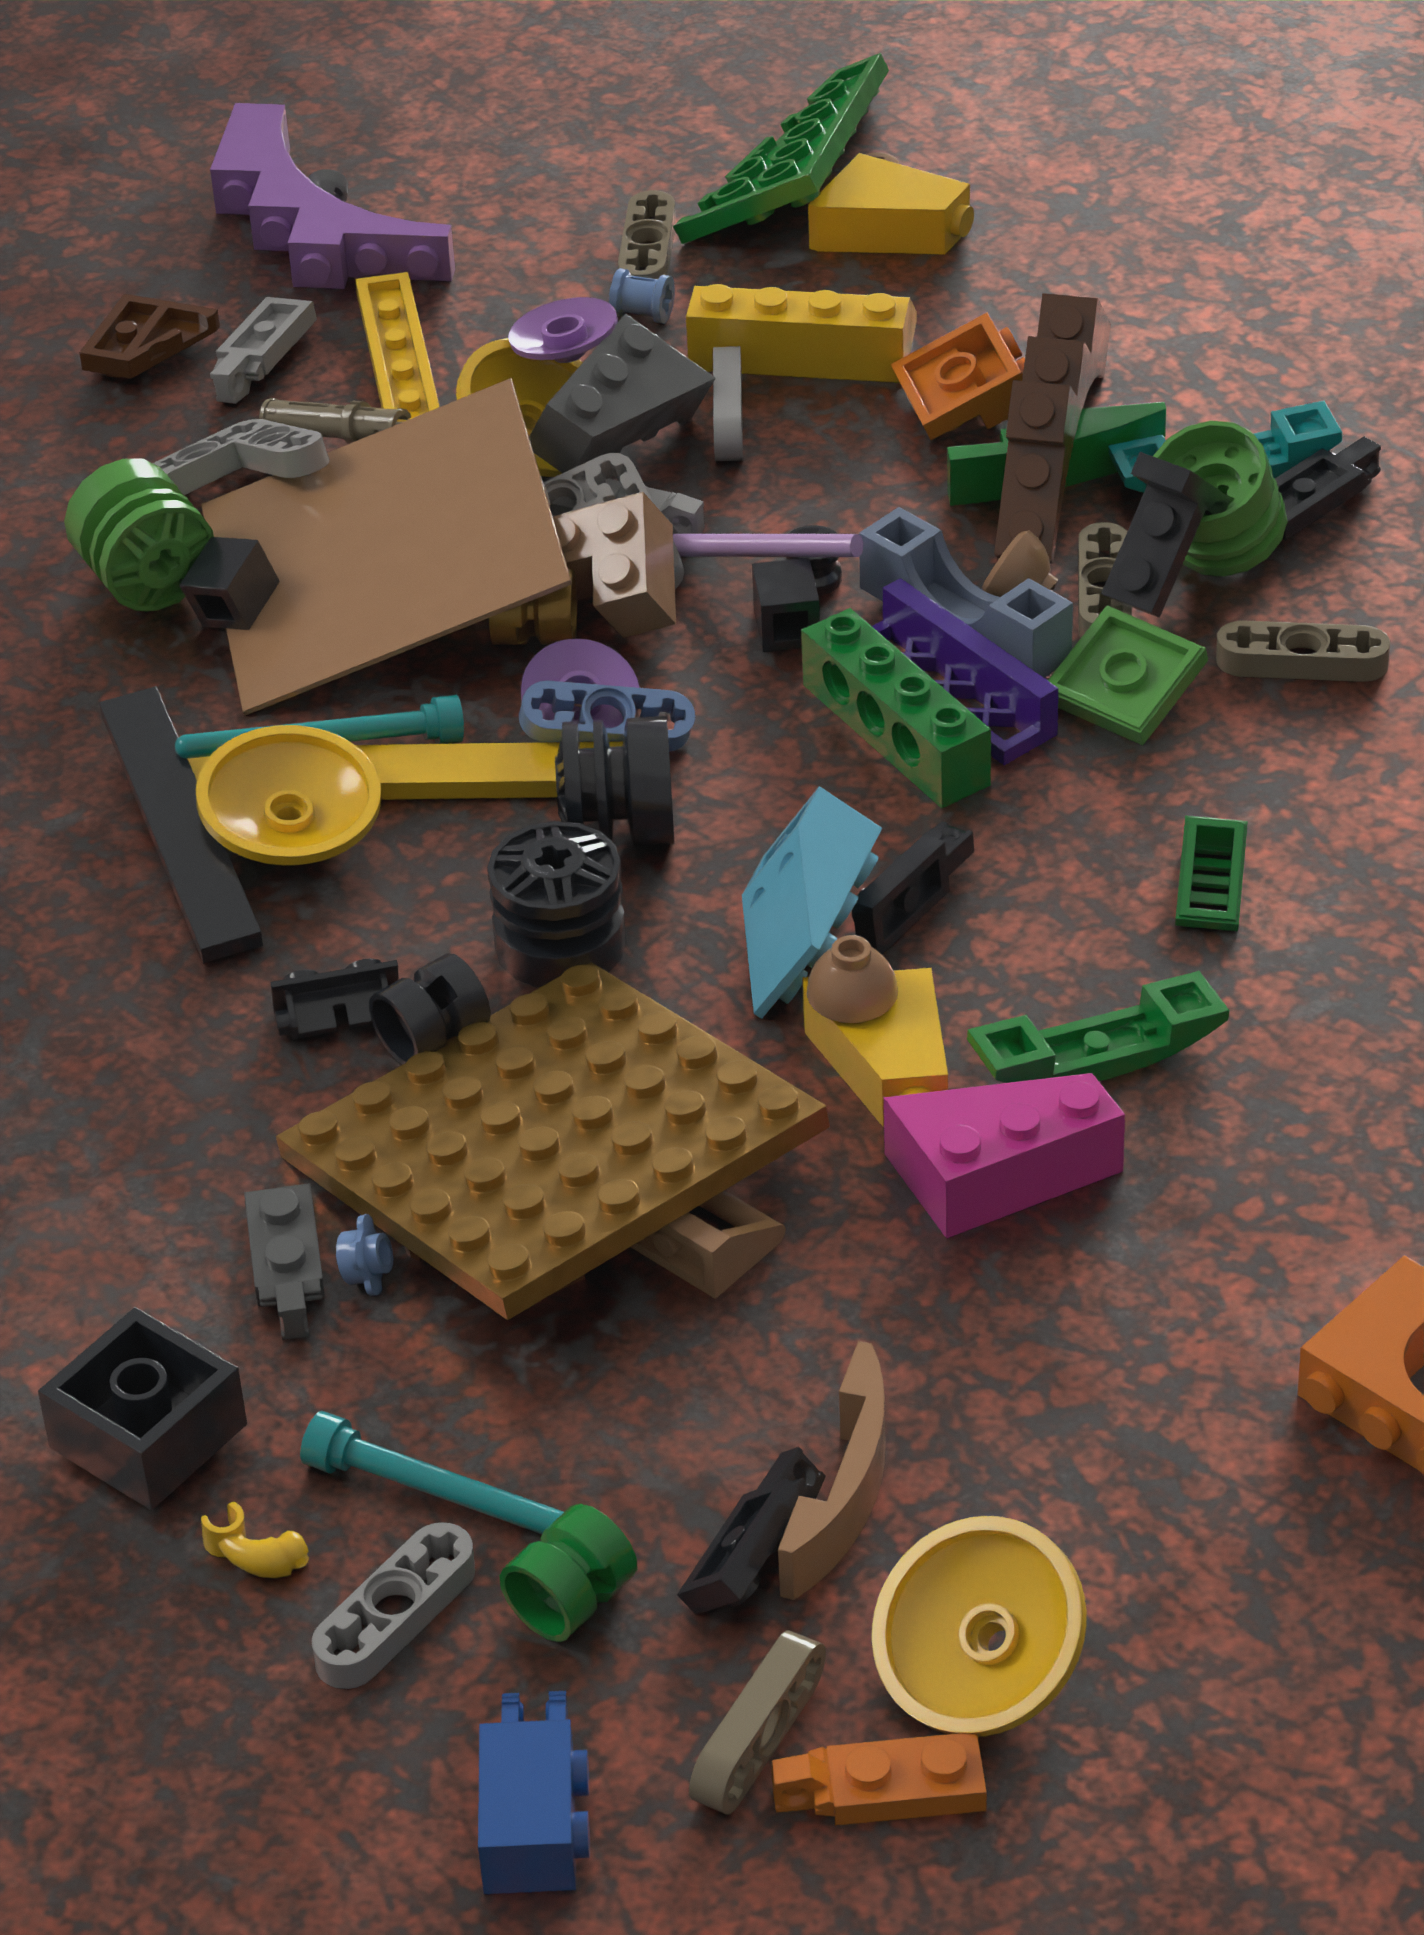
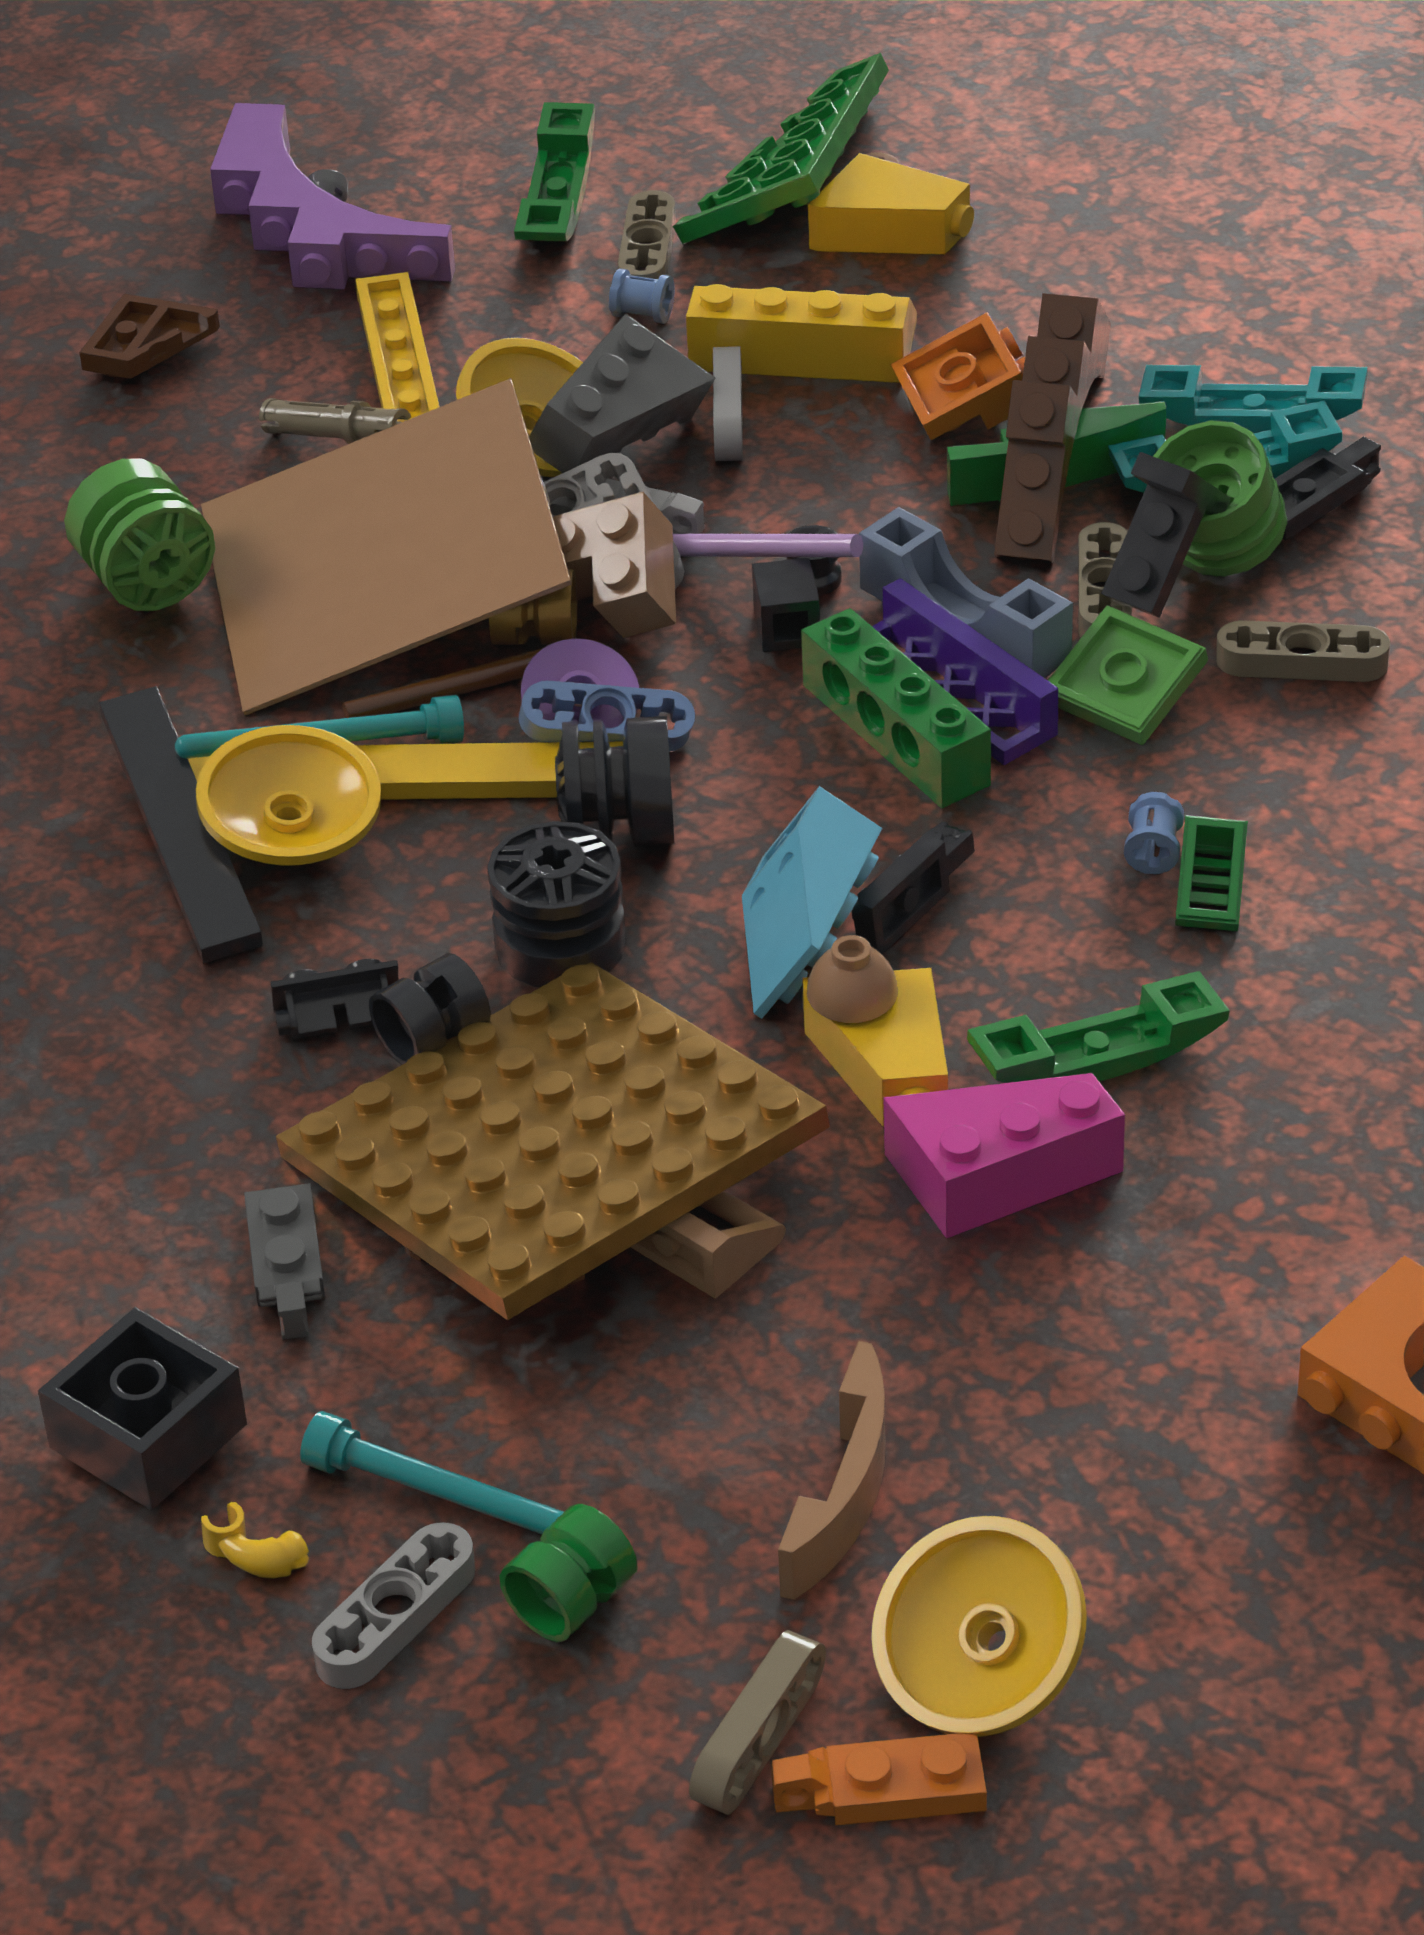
(229, 583): black brick -> none
(251, 445): light grey beam -> none
(259, 345): light grey hinge -> none
(364, 1255): medium blue plate -> none
(445, 685): none -> reddish brown bar
(528, 1800): blue hinge -> none
(558, 173): none -> green slope
(563, 329): medium lavender dish -> none
(750, 1535): black hinge -> none
(1021, 560): medium nougat brick -> none
(1141, 842): none -> medium blue bush
(1249, 404): none -> teal slope

